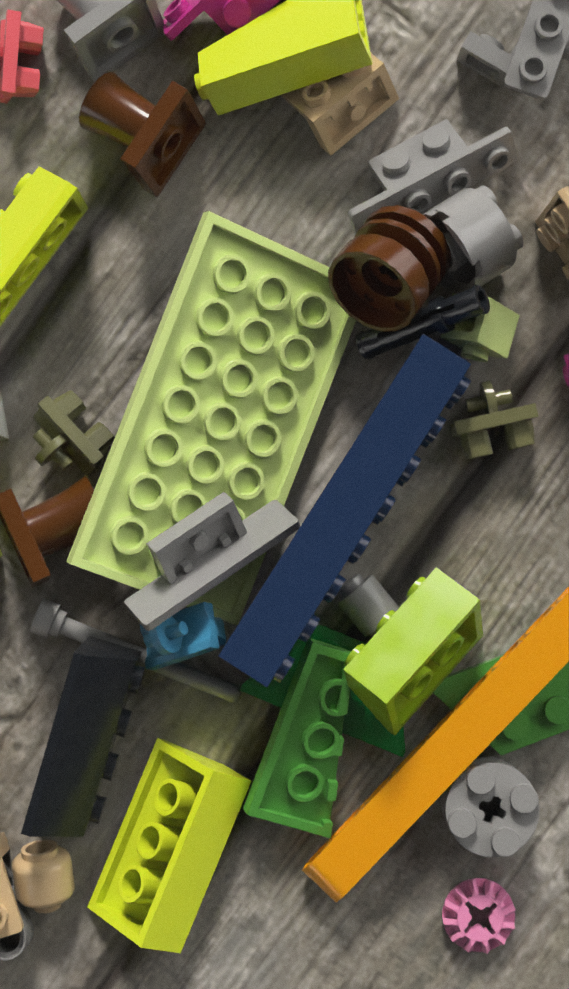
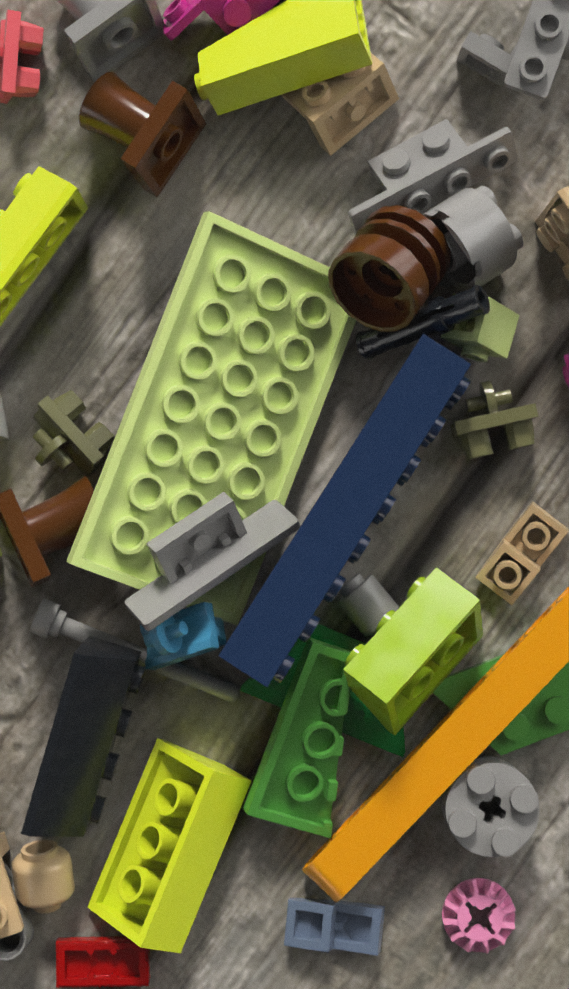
(101, 962): none -> red plate
(334, 925): none -> sand blue slope
(522, 553): none -> tan slope

